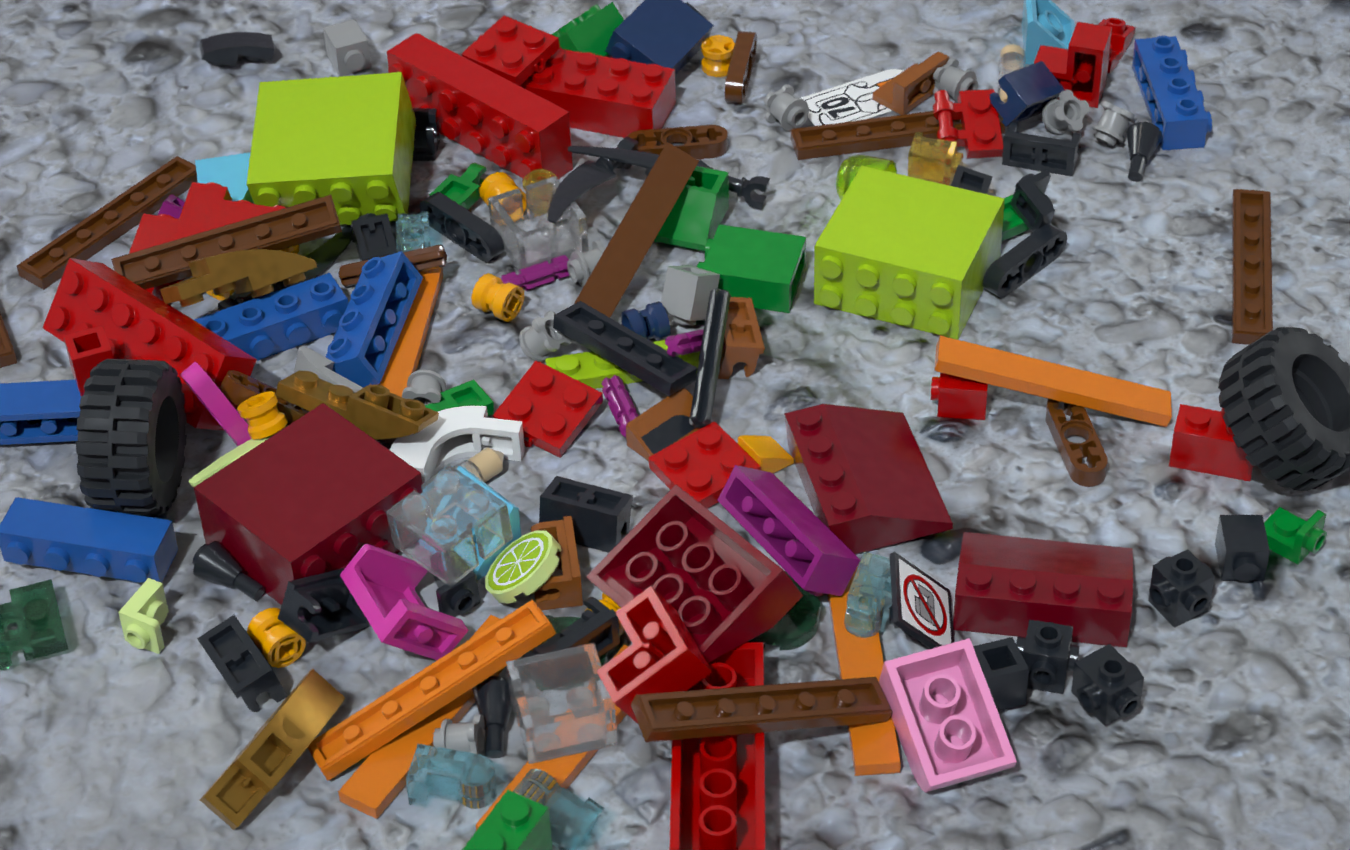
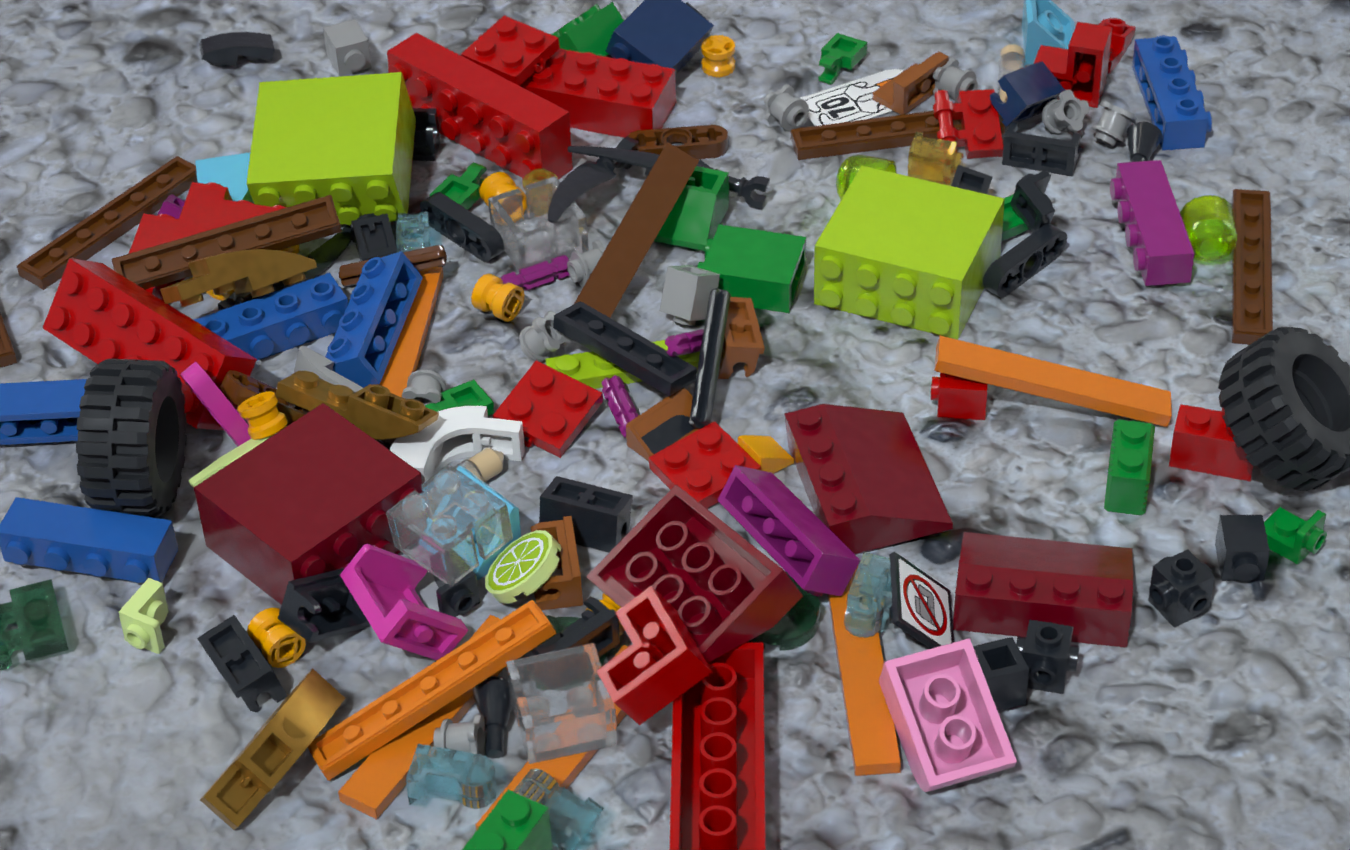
(86, 351): red brick -> none
(218, 566): black cone -> none
(649, 322): dark blue wheel -> none
(740, 67): reddish brown beam -> none
(760, 709): reddish brown tile -> none
(840, 53): none -> green plate
(1073, 453): reddish brown beam -> none
(1107, 684): black brick -> none
(1129, 467): none -> green brick
(1152, 223): none -> magenta brick
(1210, 227): none -> clear neon green helmet

